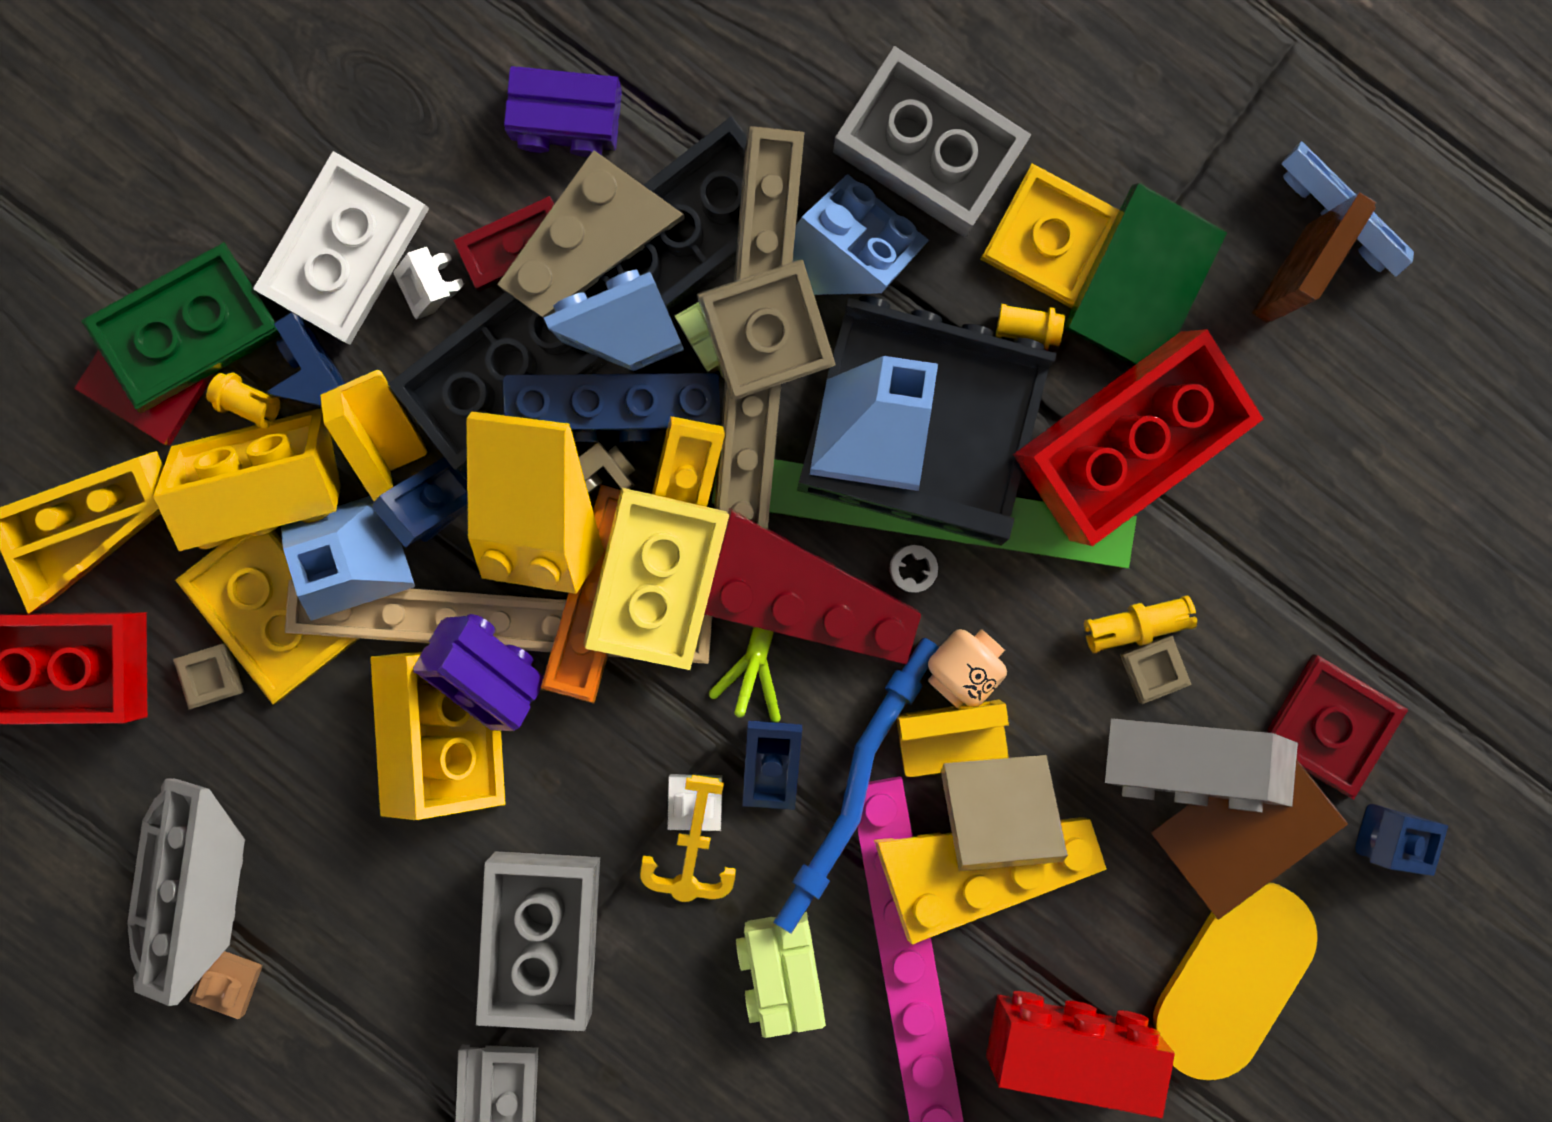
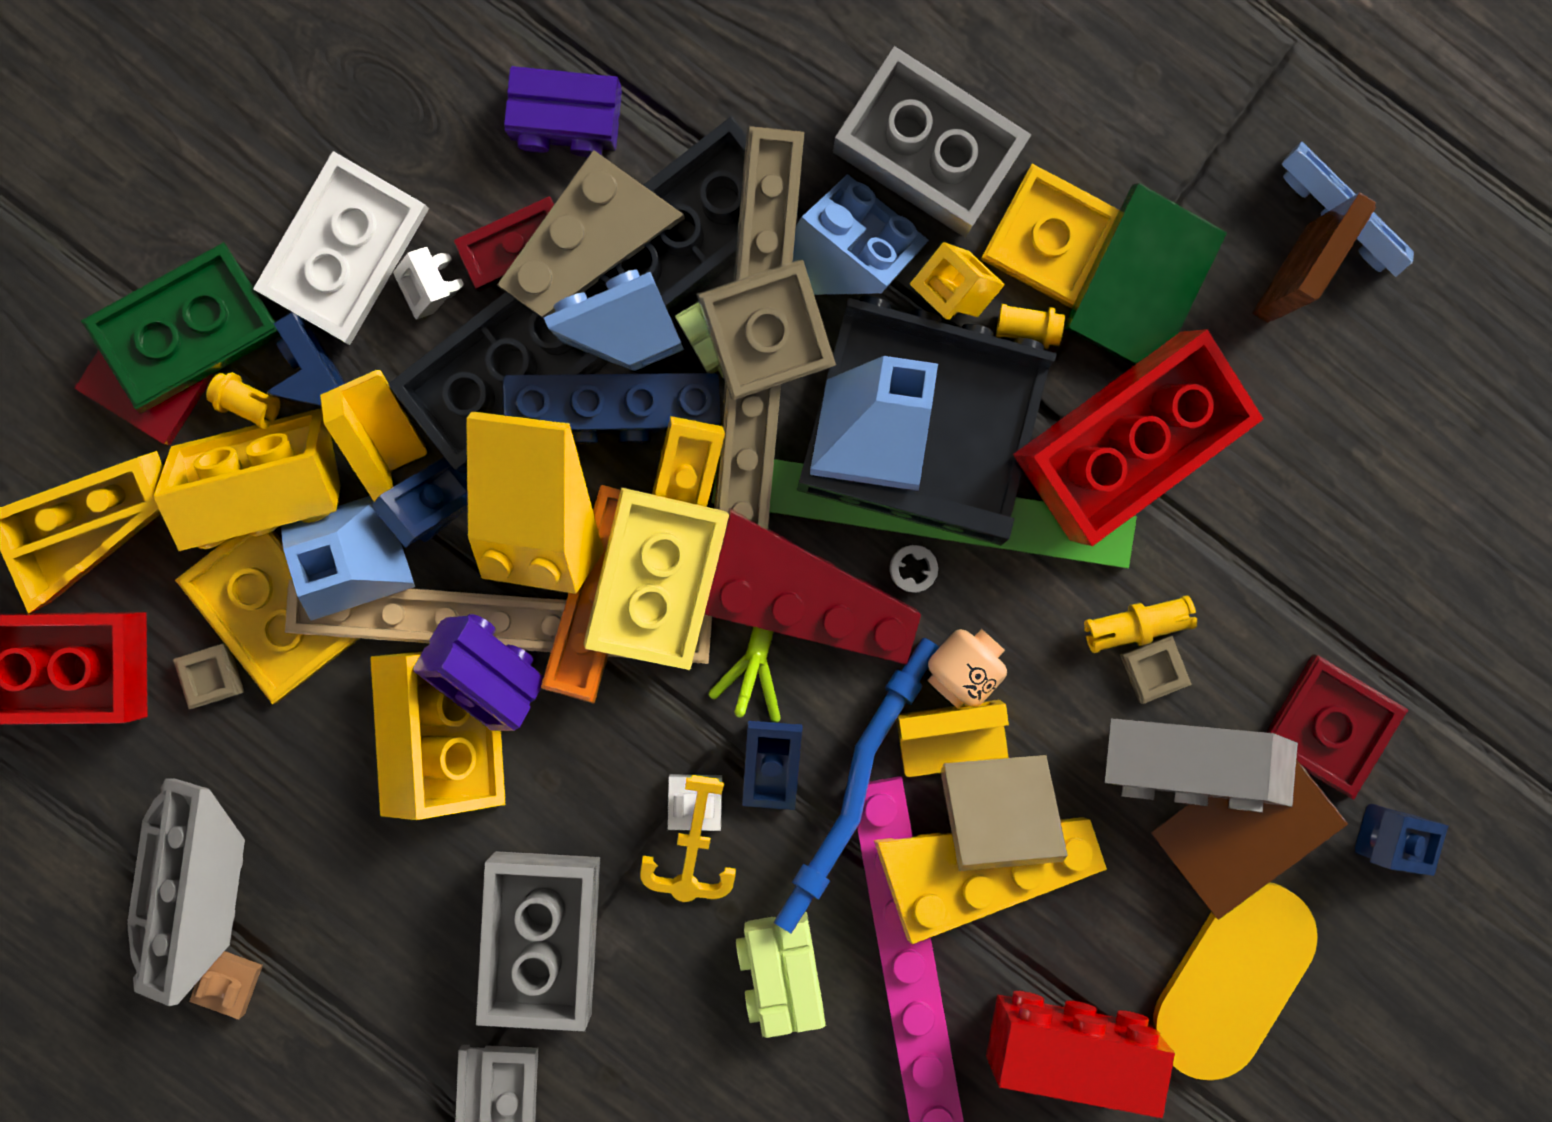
(599, 459): dark tan bracket -> none
(956, 282): none -> yellow brick

